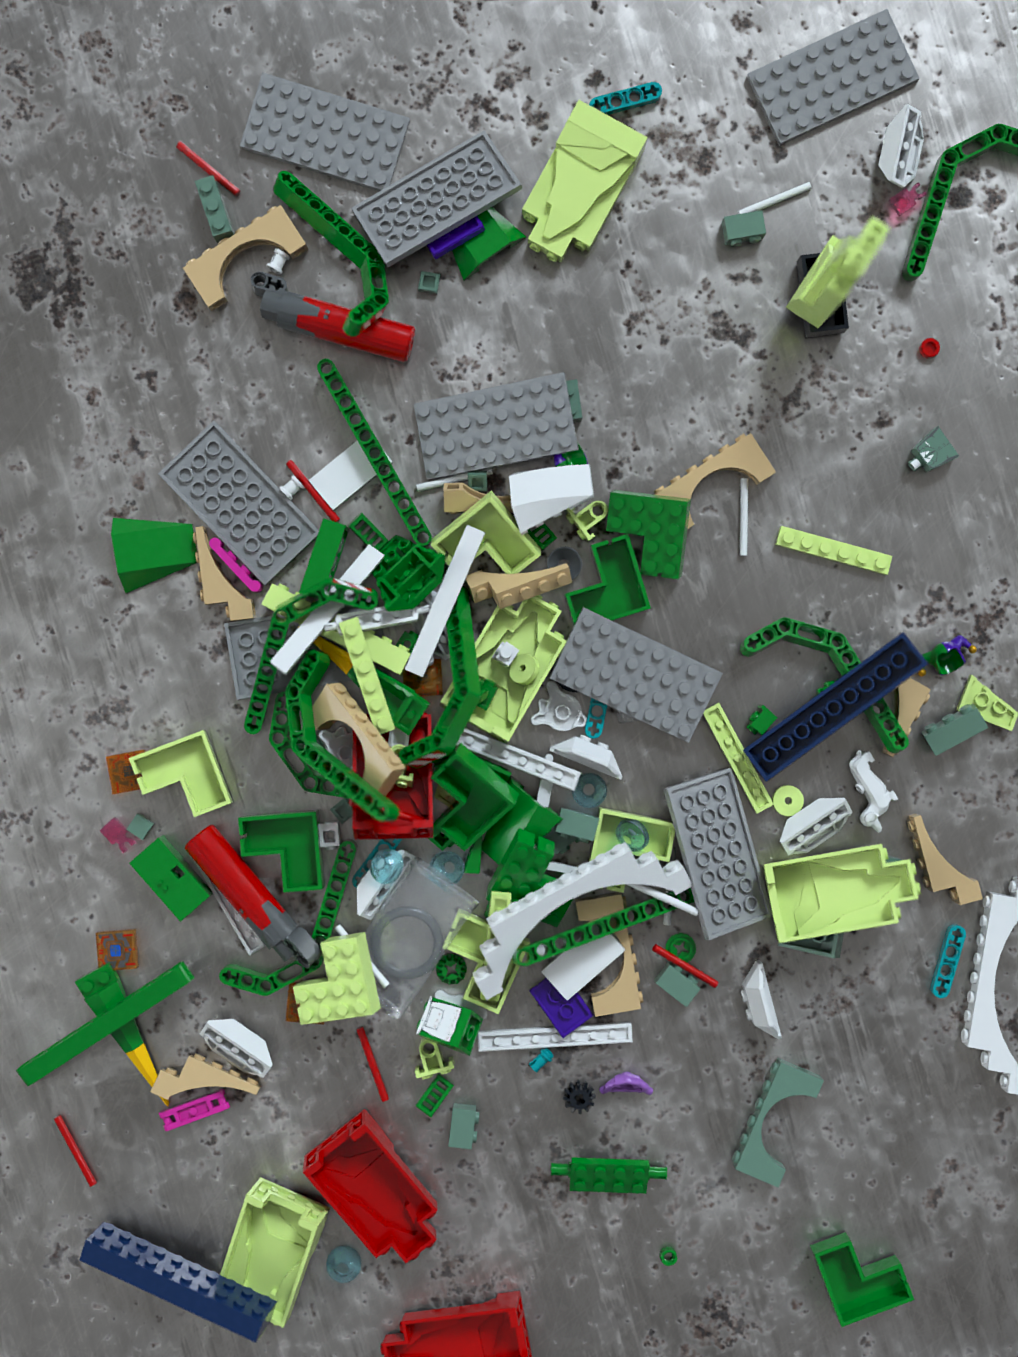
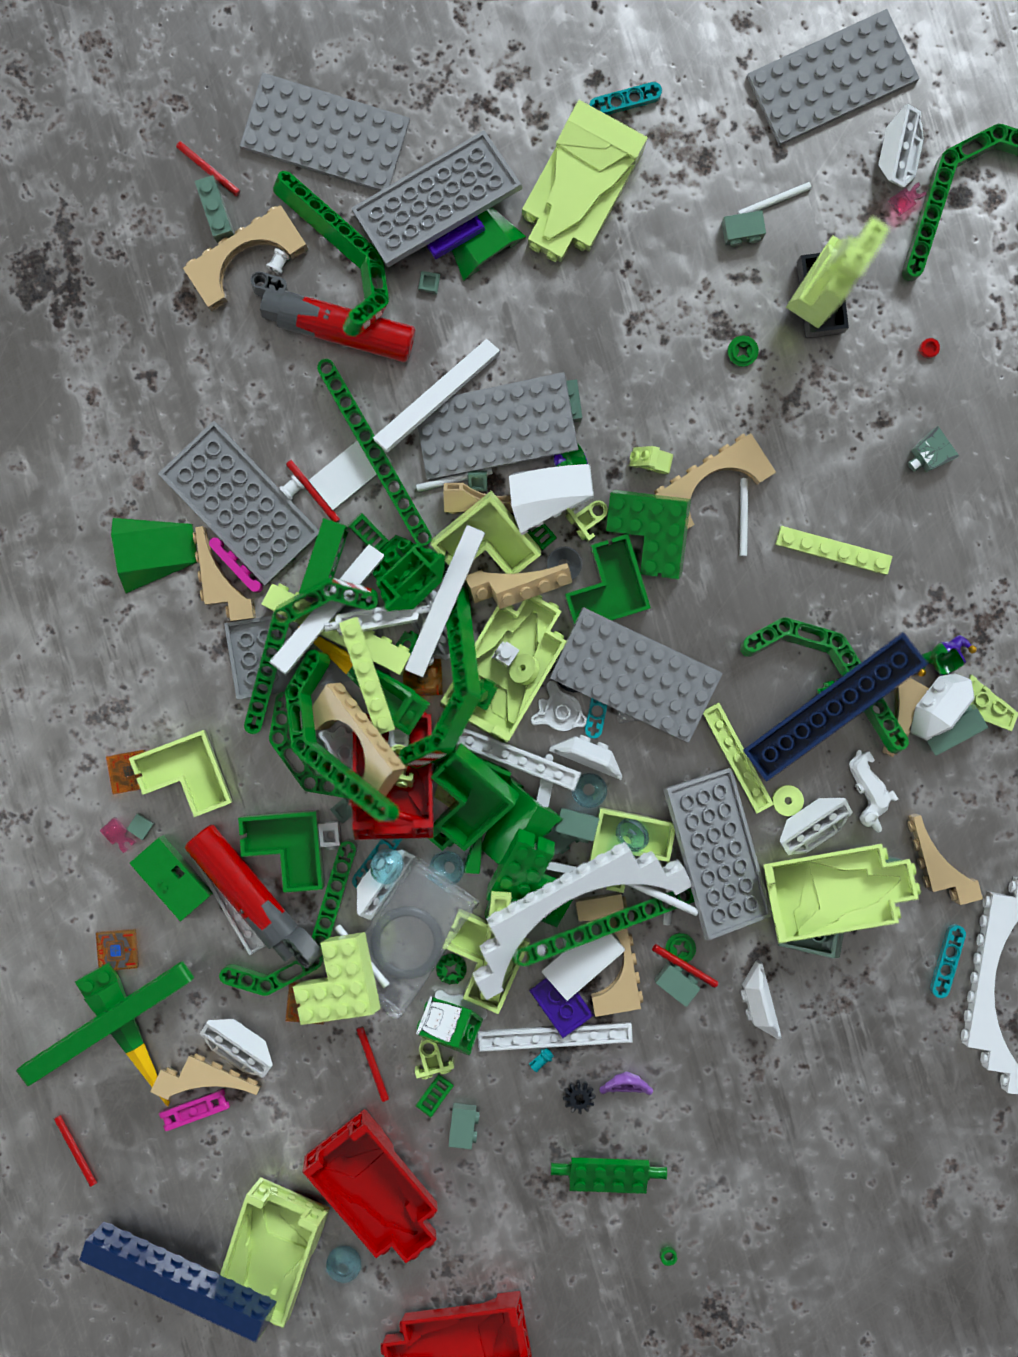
(436, 395): none -> white tile
(651, 459): none -> yellowish green pin
(743, 342): none -> green gear
(761, 720): green brick -> none
(783, 1082): sand green arch -> none
(859, 1290): green piece -> none
(942, 706): none -> white wedge

